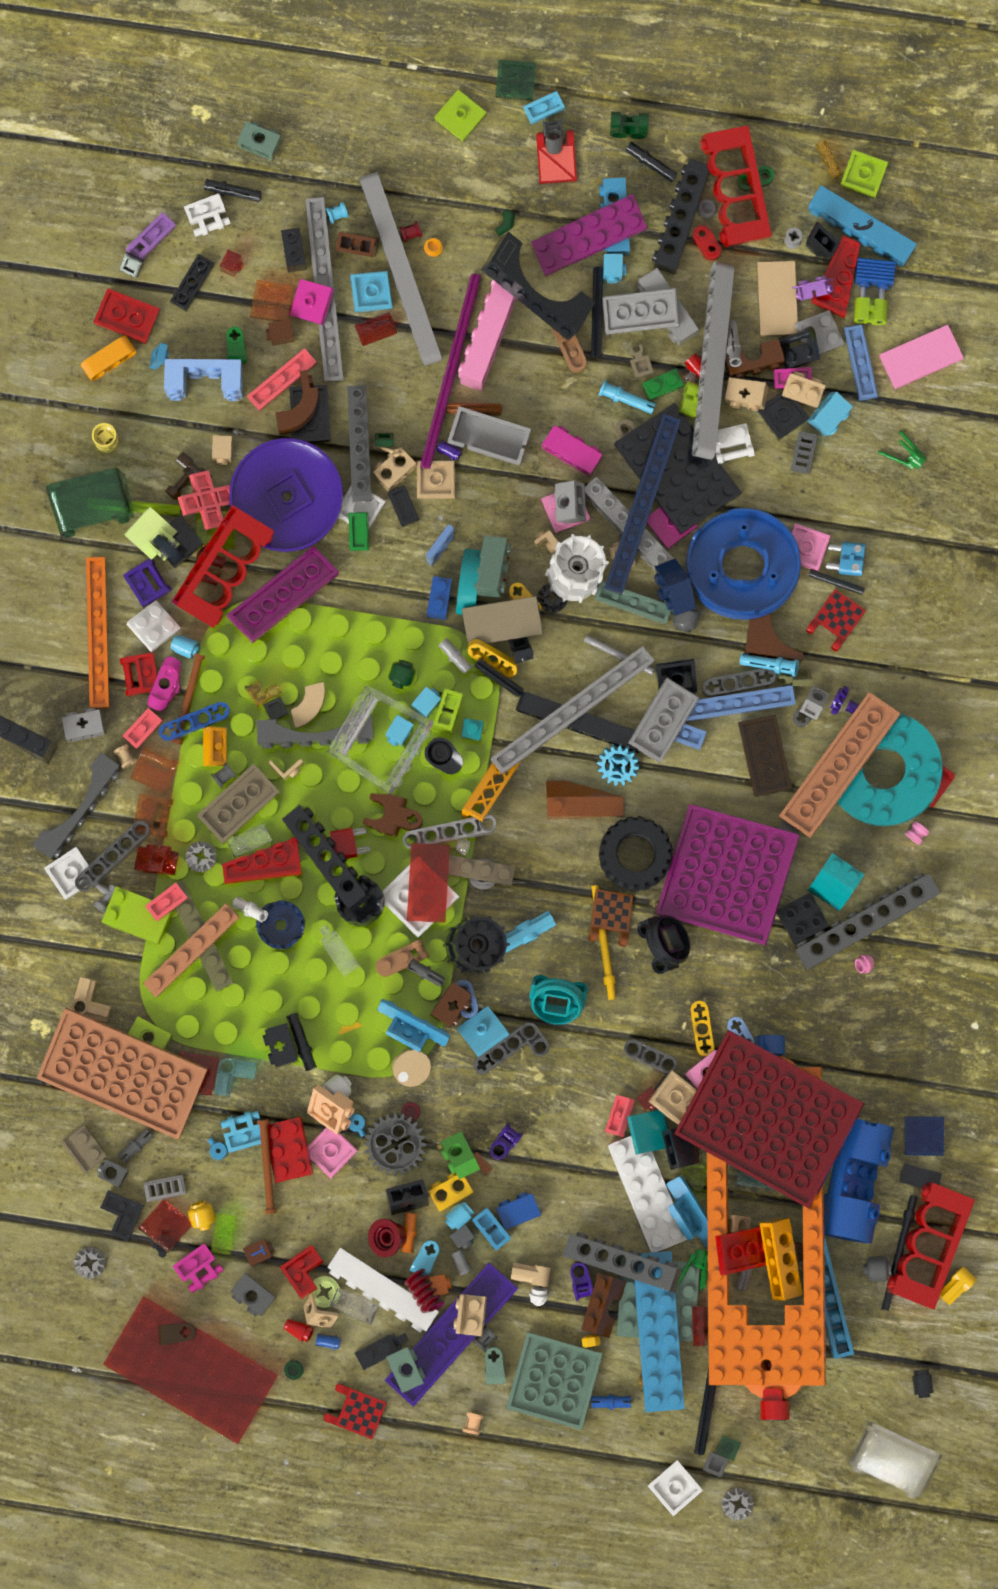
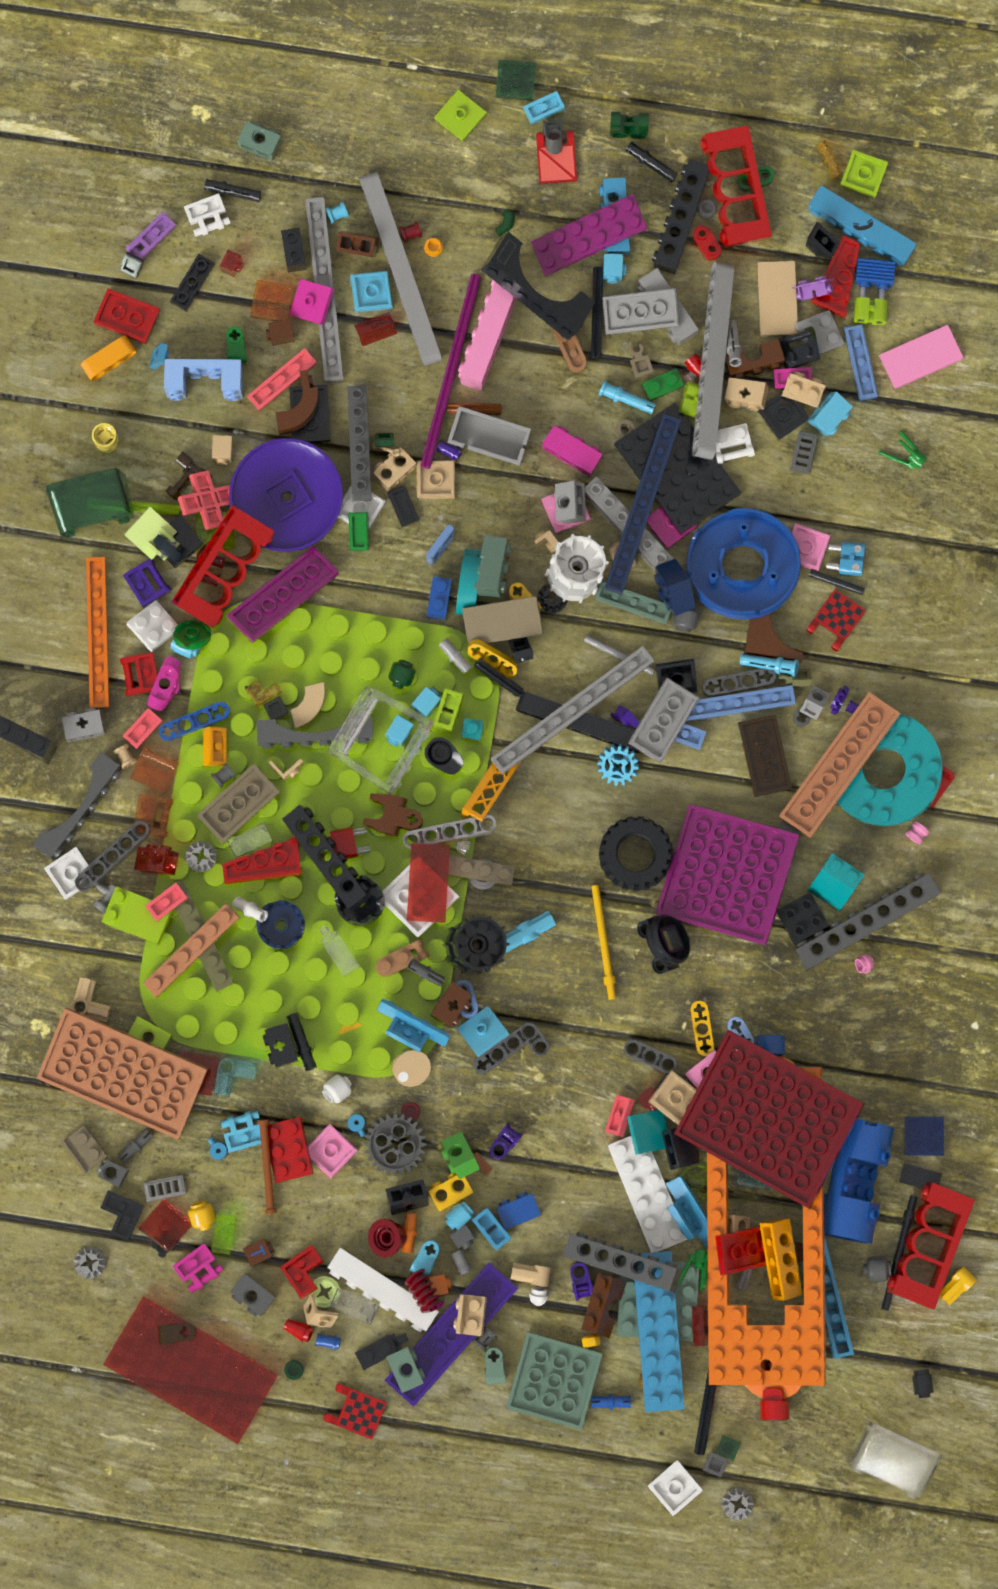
(189, 693): dark orange bar -> none
(192, 634): none -> green tile
(331, 1109): light nougat plate -> none
(473, 1423): light nougat bush -> none
(559, 988): teal piece -> none
(574, 800): dark orange wedge -> none
(611, 913): dark orange flag -> none
(625, 717): none -> dark purple plate
(793, 232): light grey bush -> none

